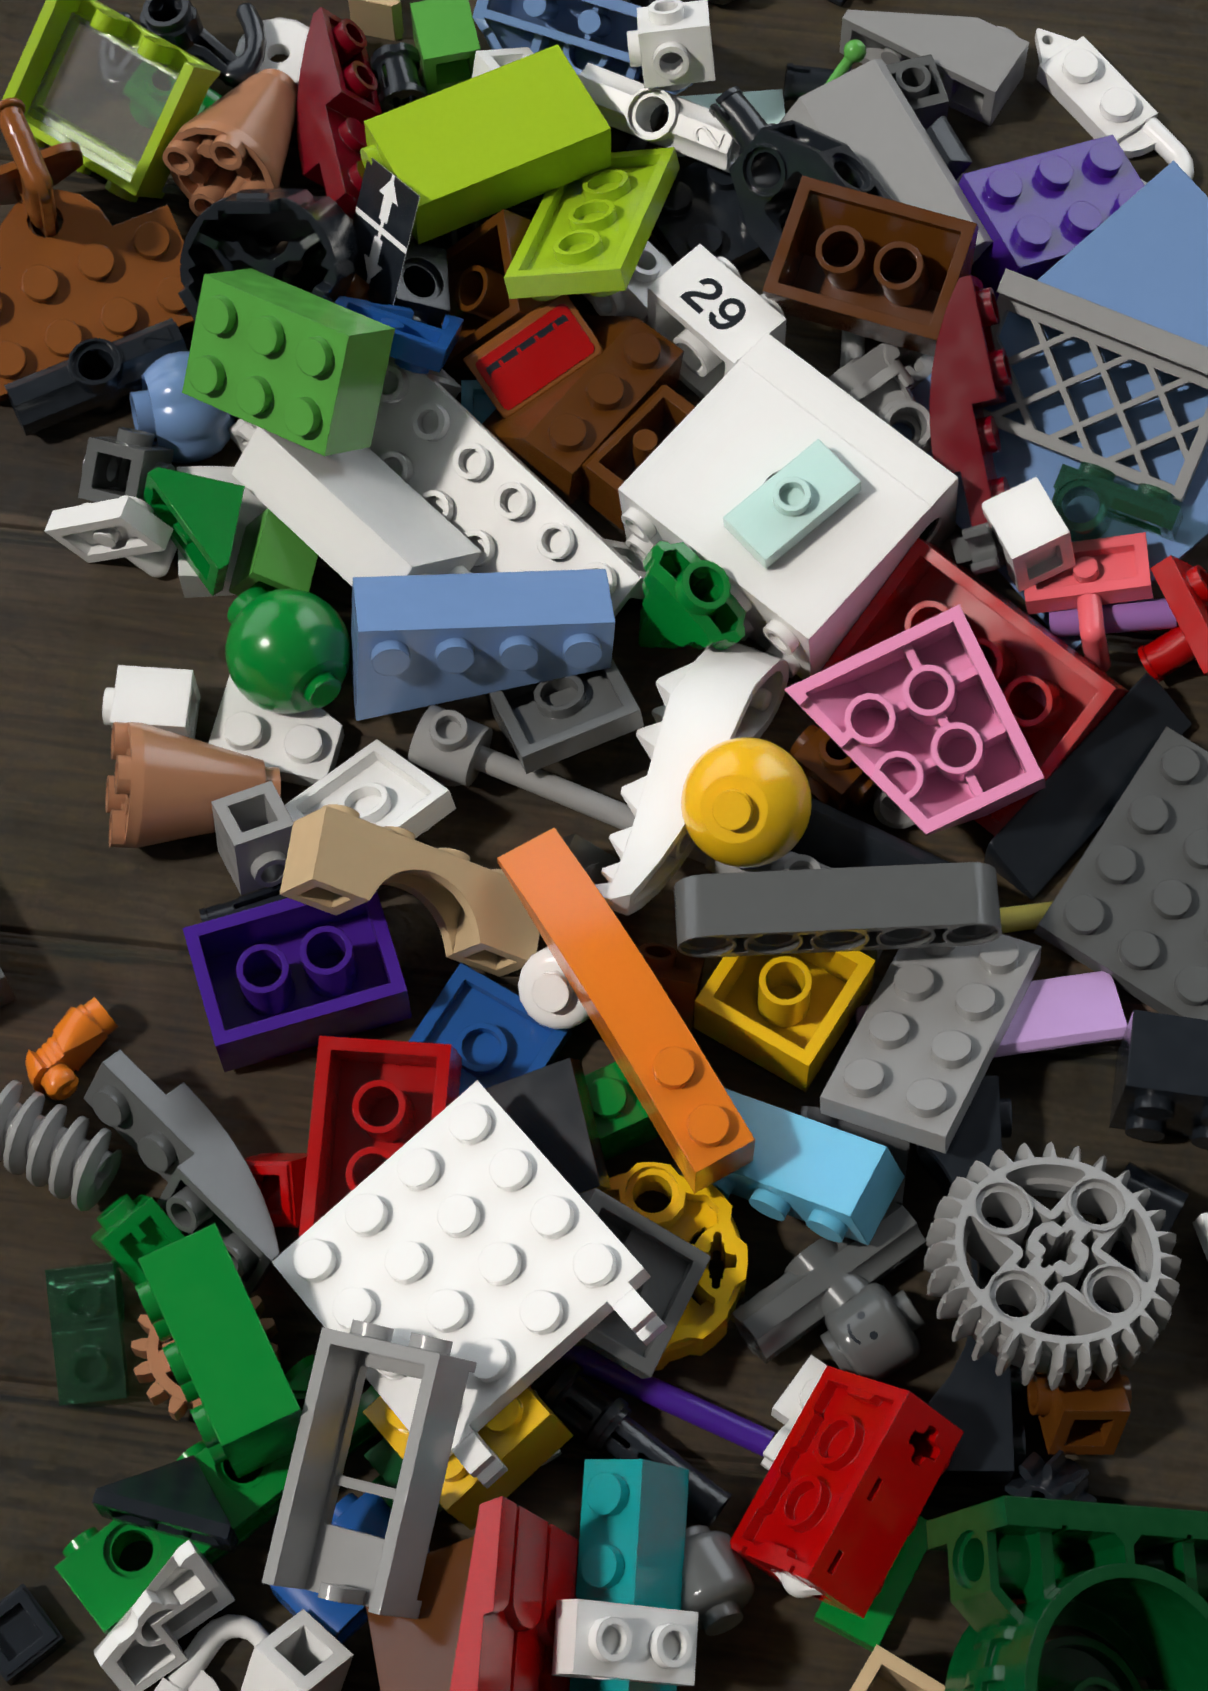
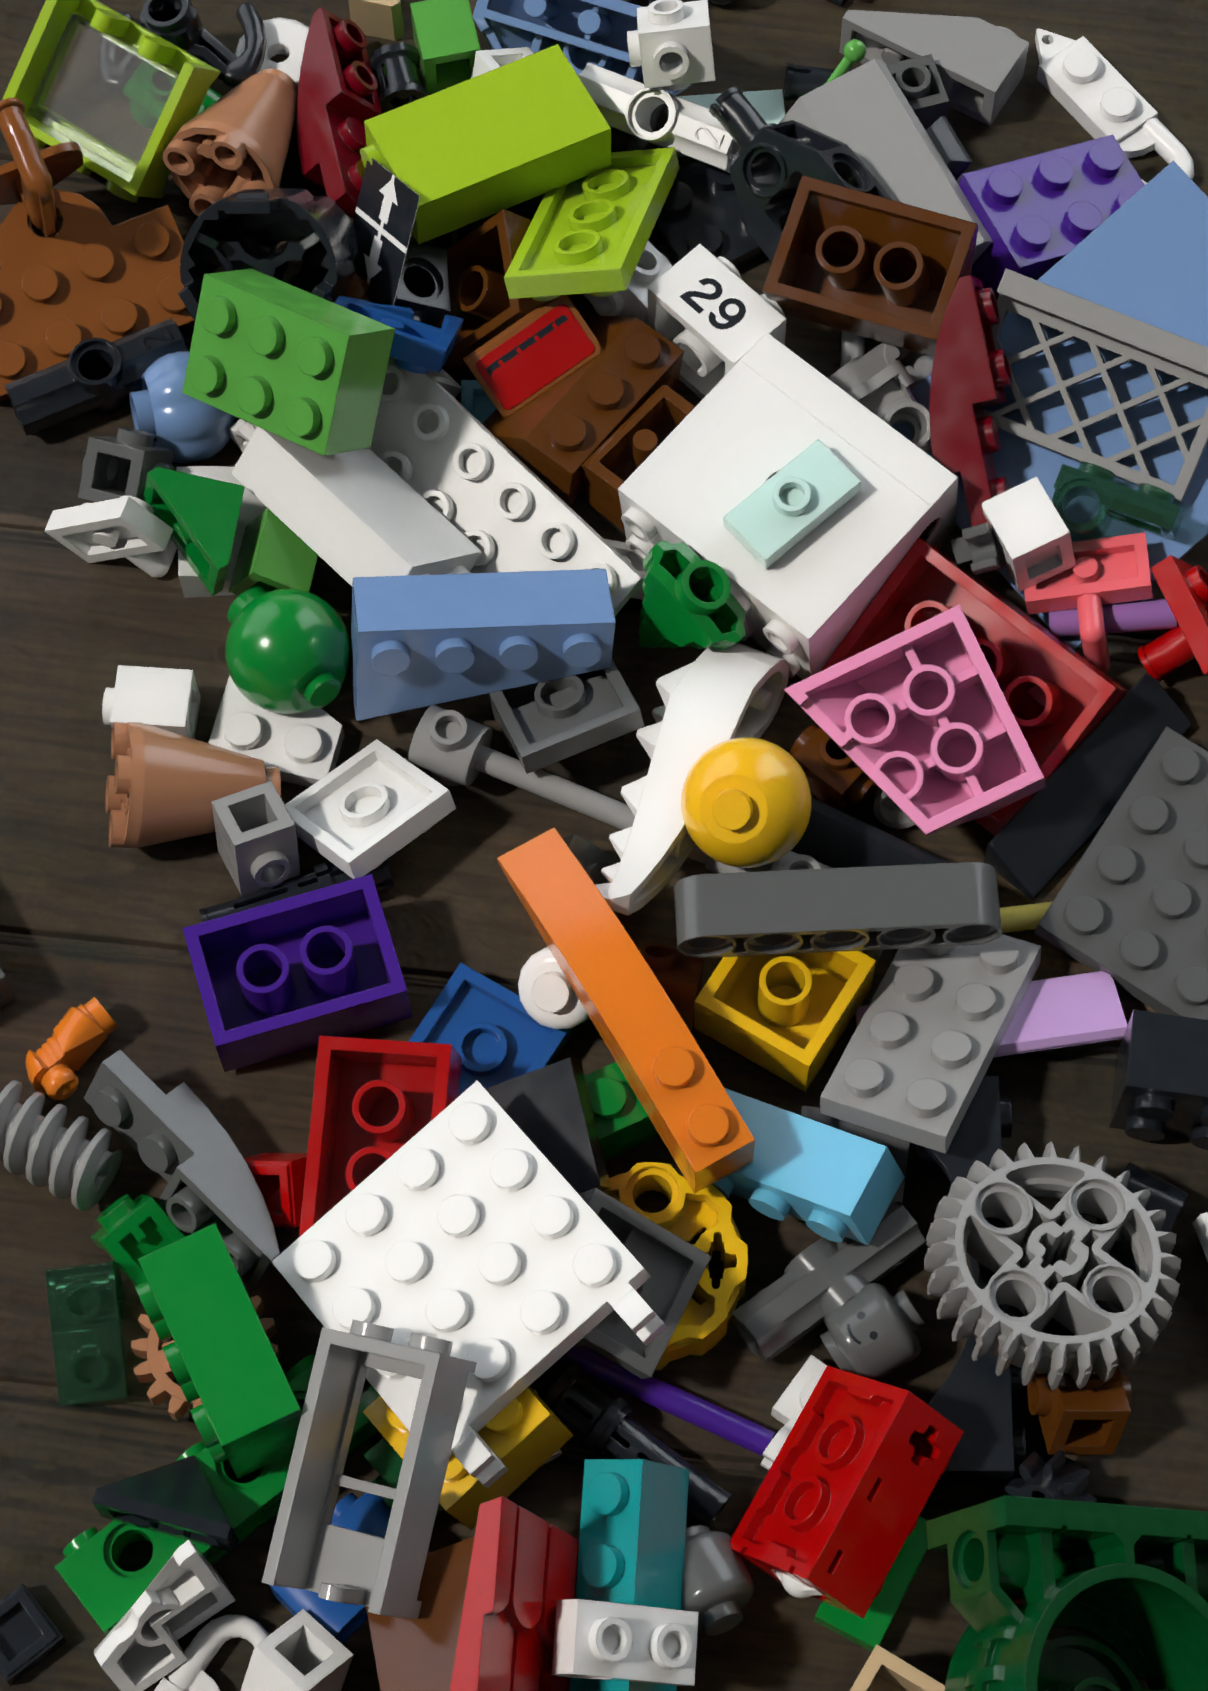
(343, 860): tan arch -> none

